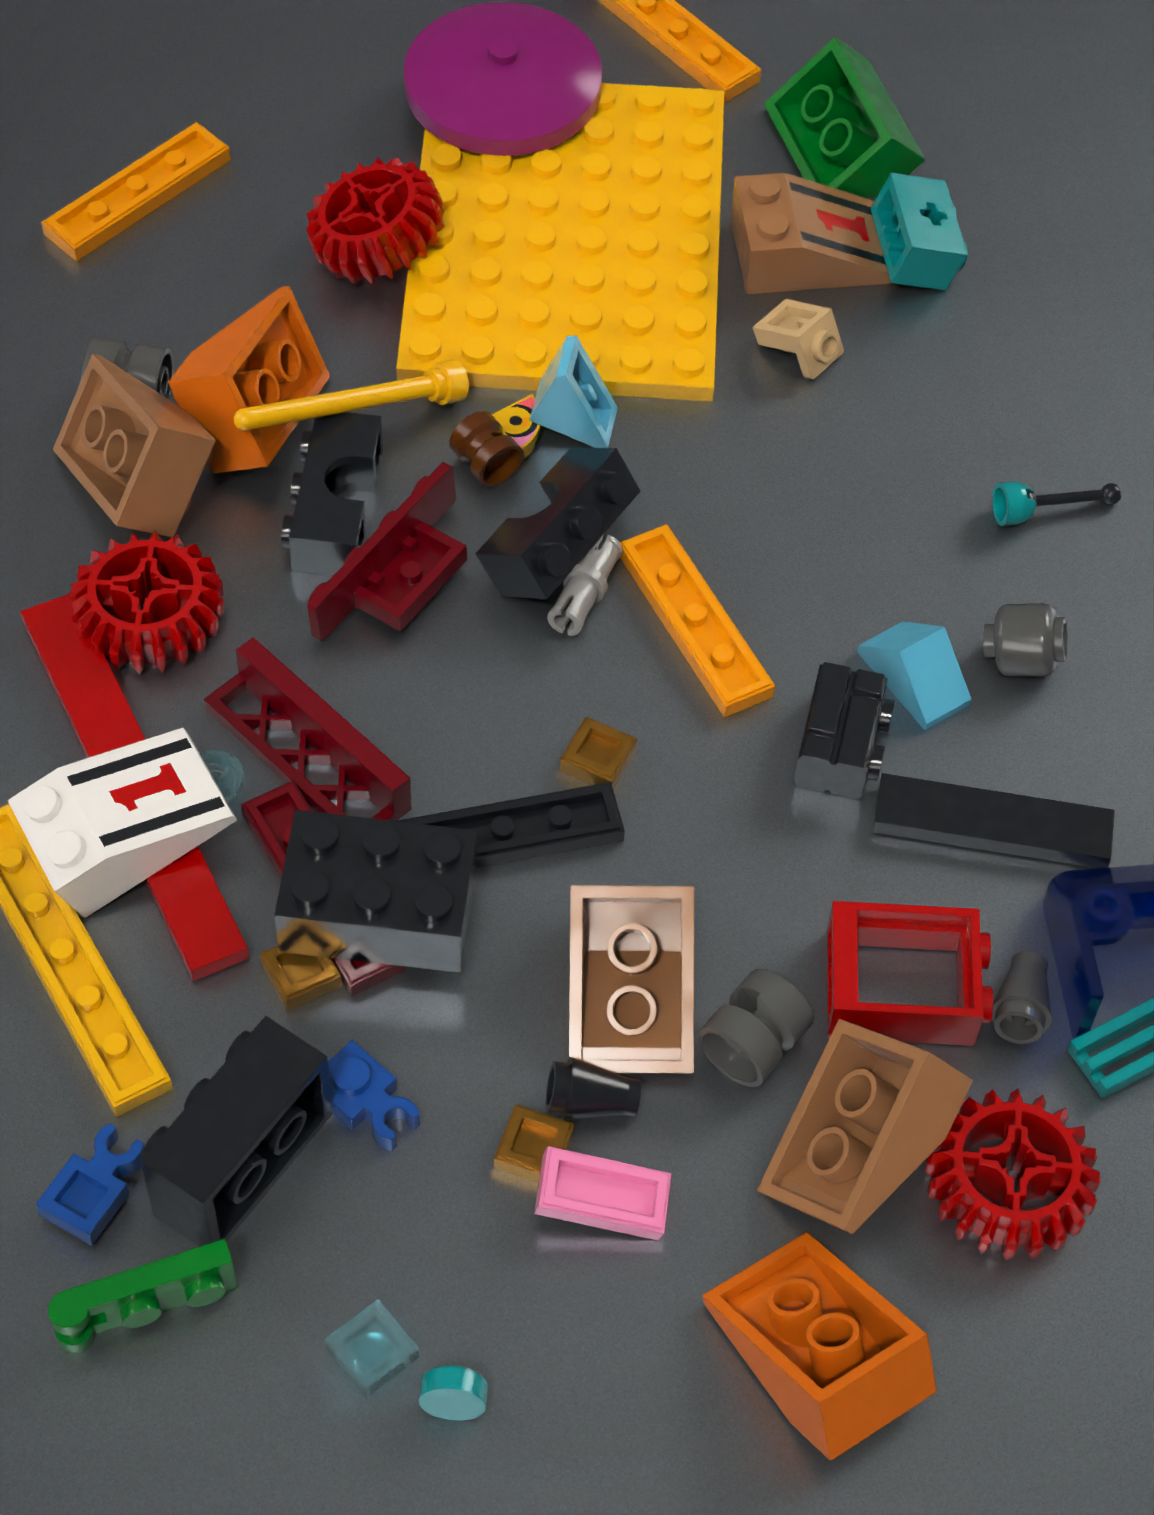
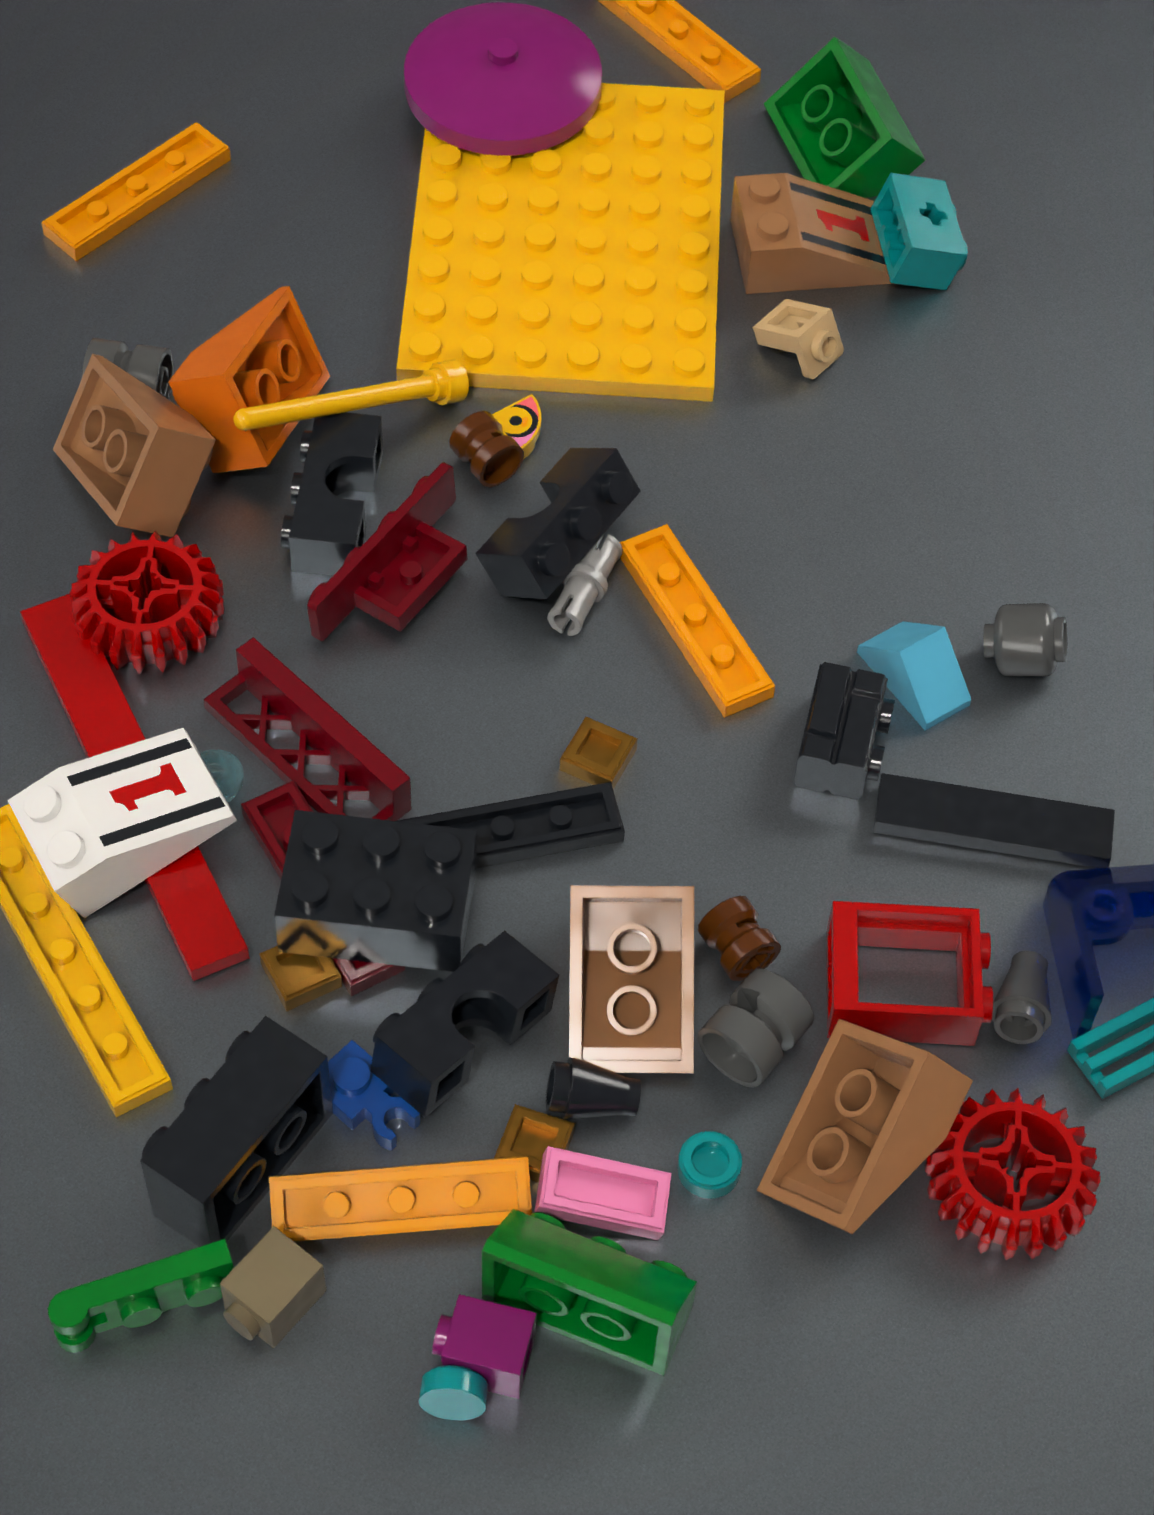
(90, 1192): blue plate -> none
(272, 1288): none -> dark tan brick
(372, 1348): clear light blue plate -> none
(375, 220): red gear -> none
(399, 1198): none -> light orange tile
(489, 1340): none -> magenta brick
(493, 988): none -> black arch
(575, 398): medium azure slope -> none
(588, 1289): none -> green slope
(709, 1164): none -> teal tile
(738, 937): none -> reddish brown wheel
(824, 1344): orange slope -> none
(1016, 501): hinge -> none

